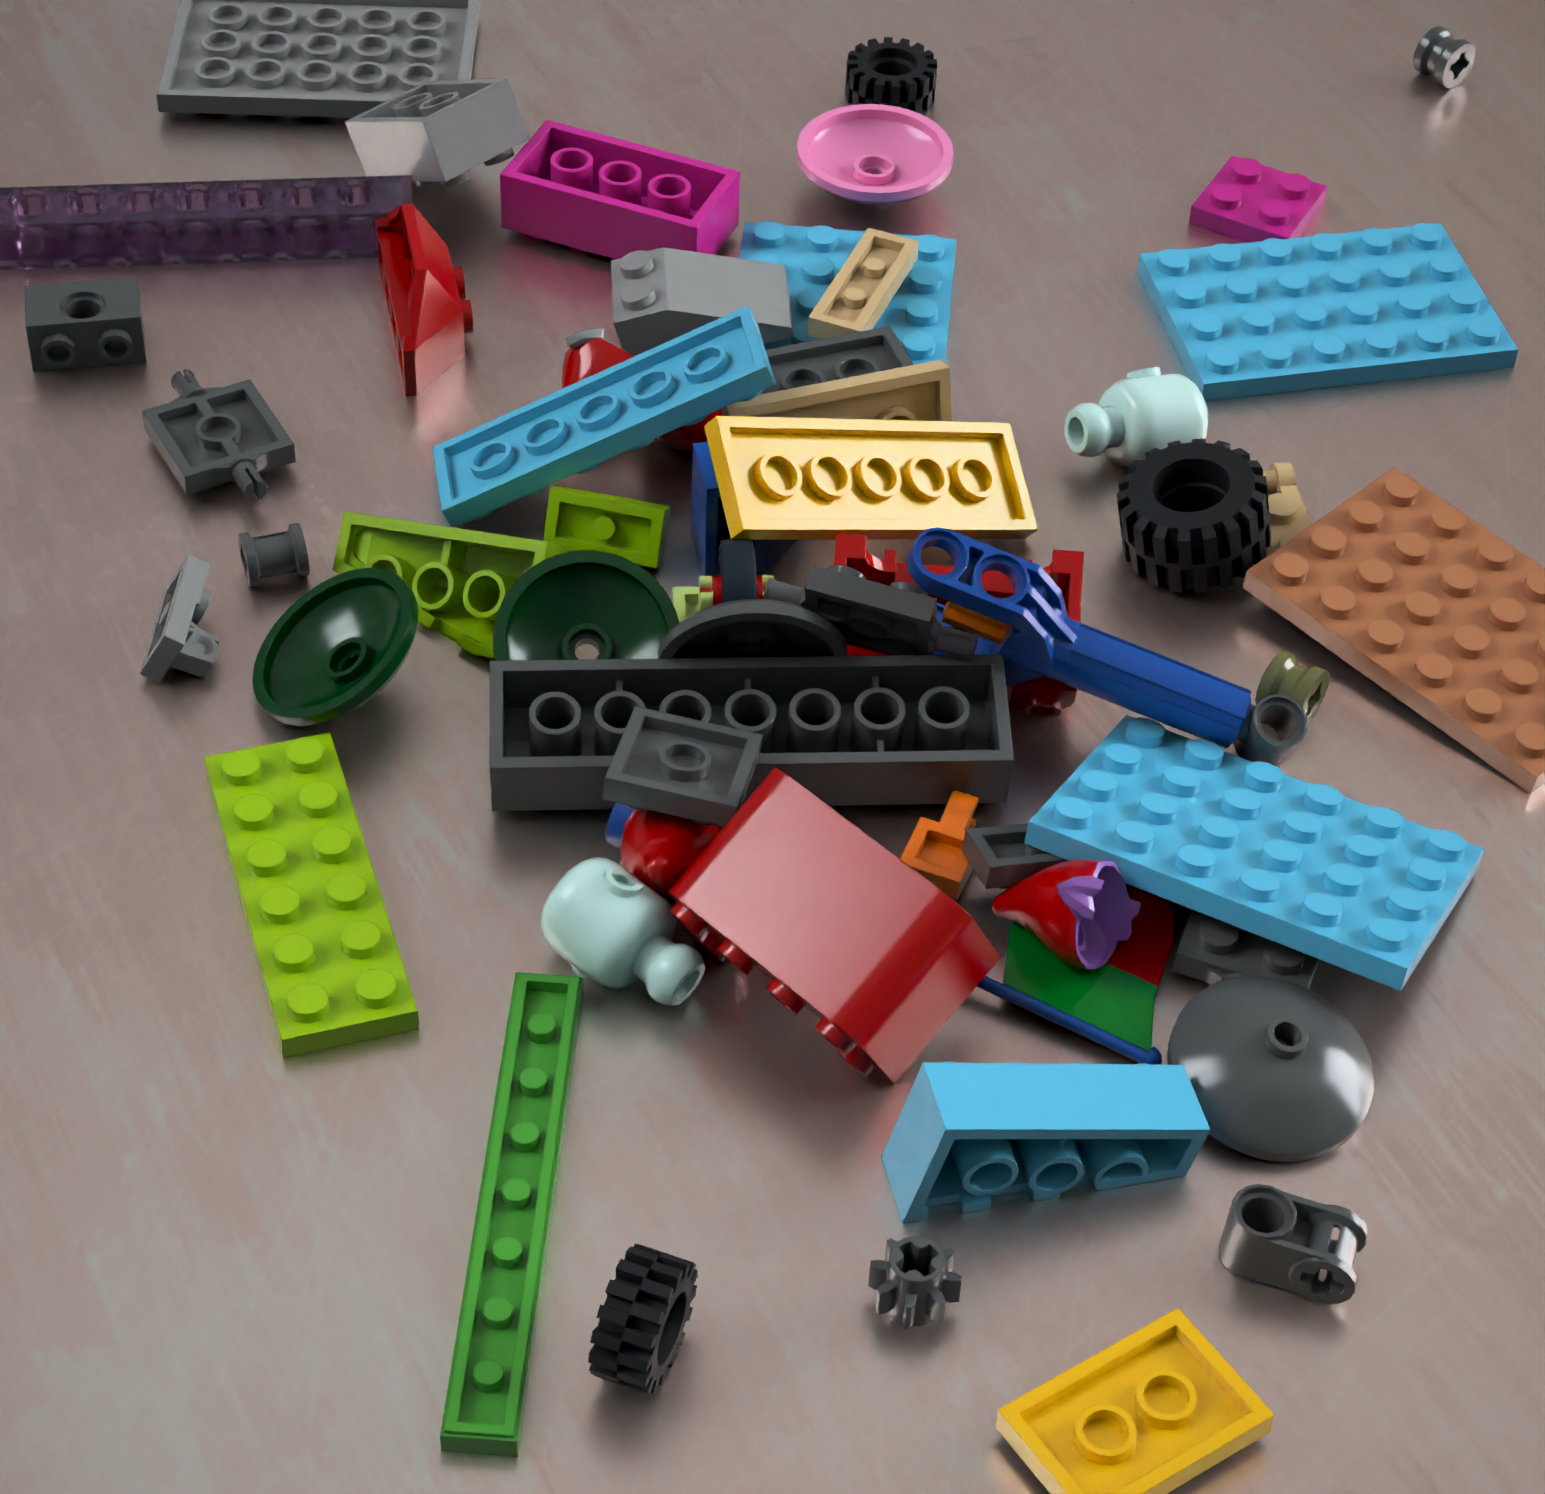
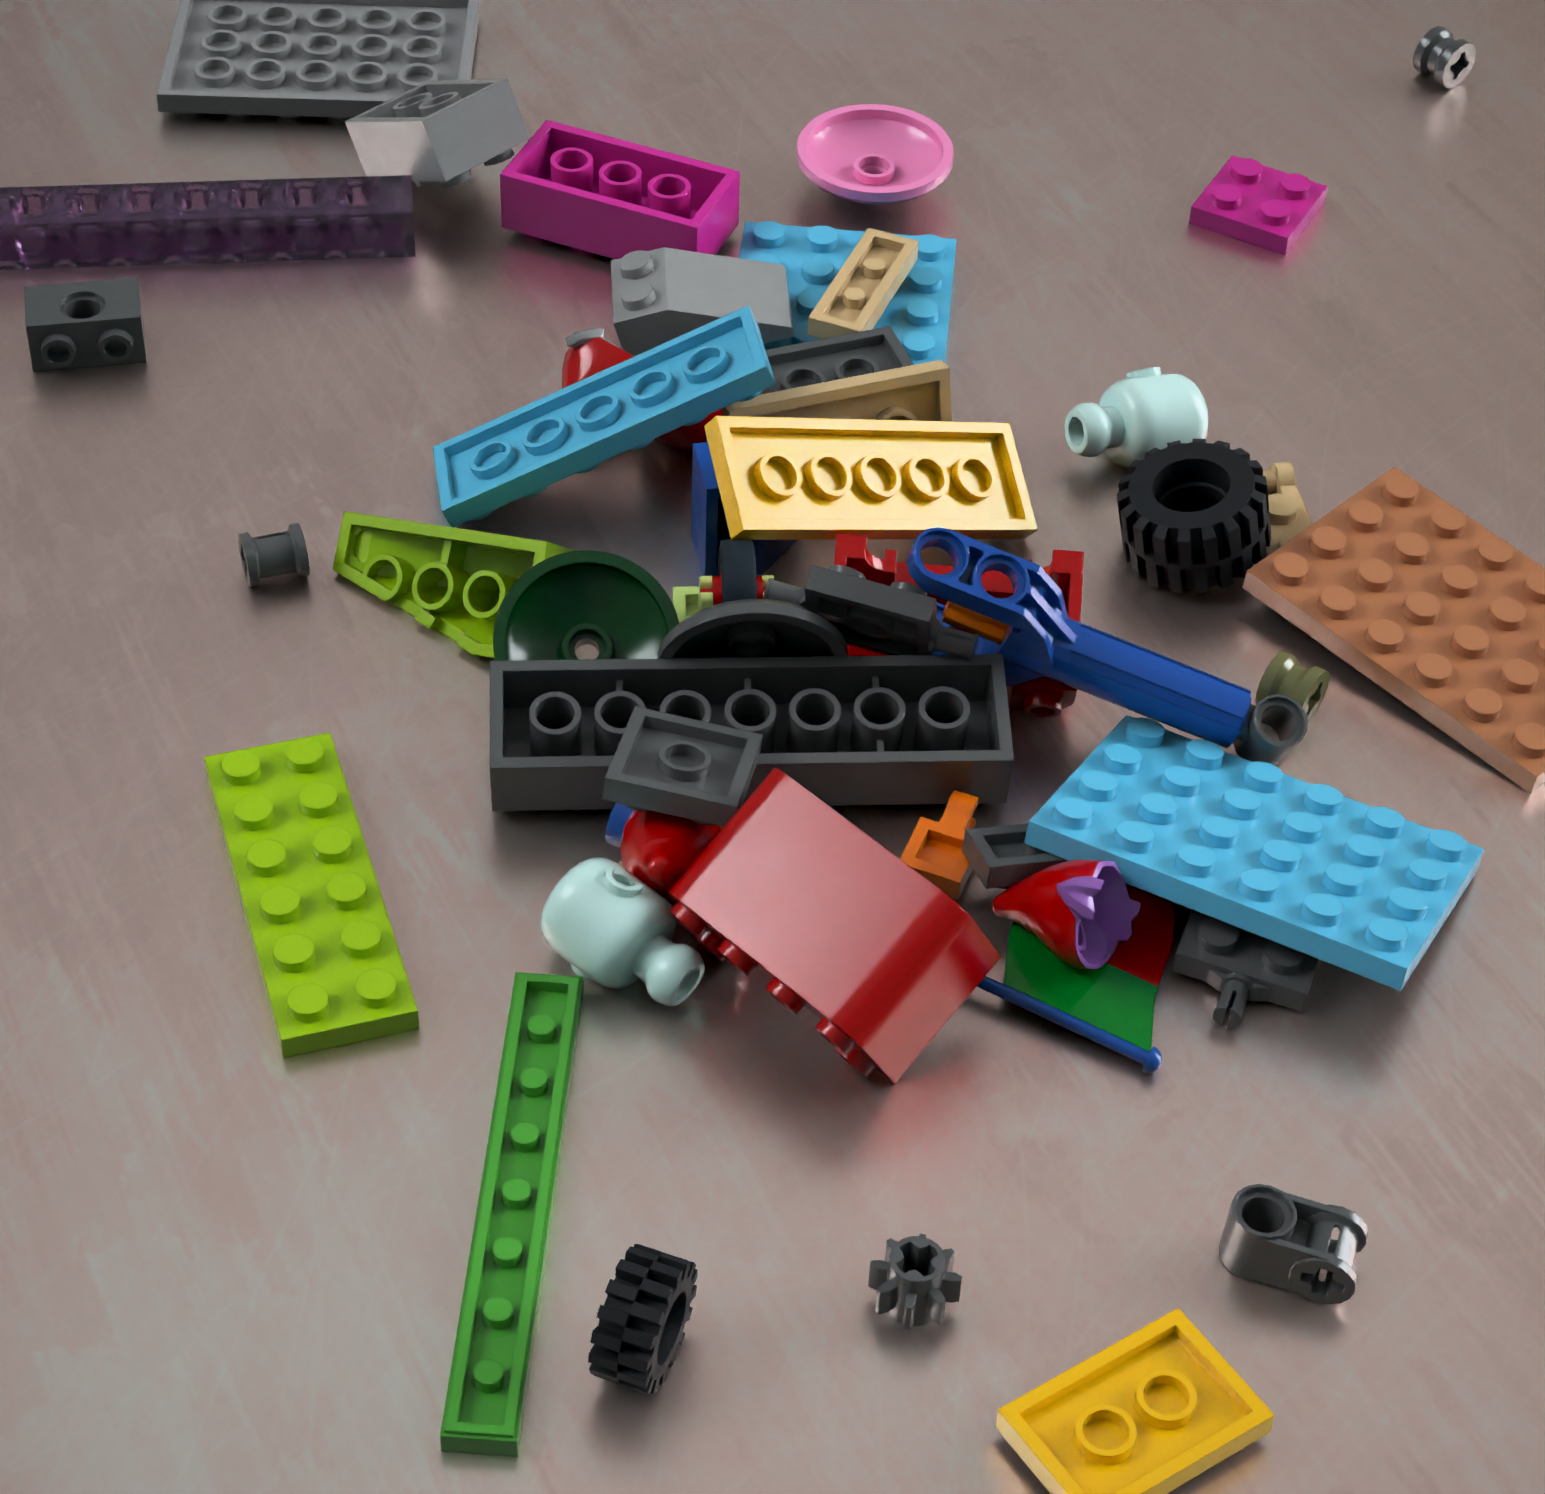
(175, 635): light grey hinge -> none
(218, 436): dark grey plate -> none
(336, 647): dark green dish -> none
(421, 297): red wedge -> none
(607, 524): lime hinge -> none
(891, 75): black tyre -> none
(1038, 1130): medium azure wedge -> none
(1270, 1095): dark grey dish -> none
(1324, 311): medium azure plate -> none

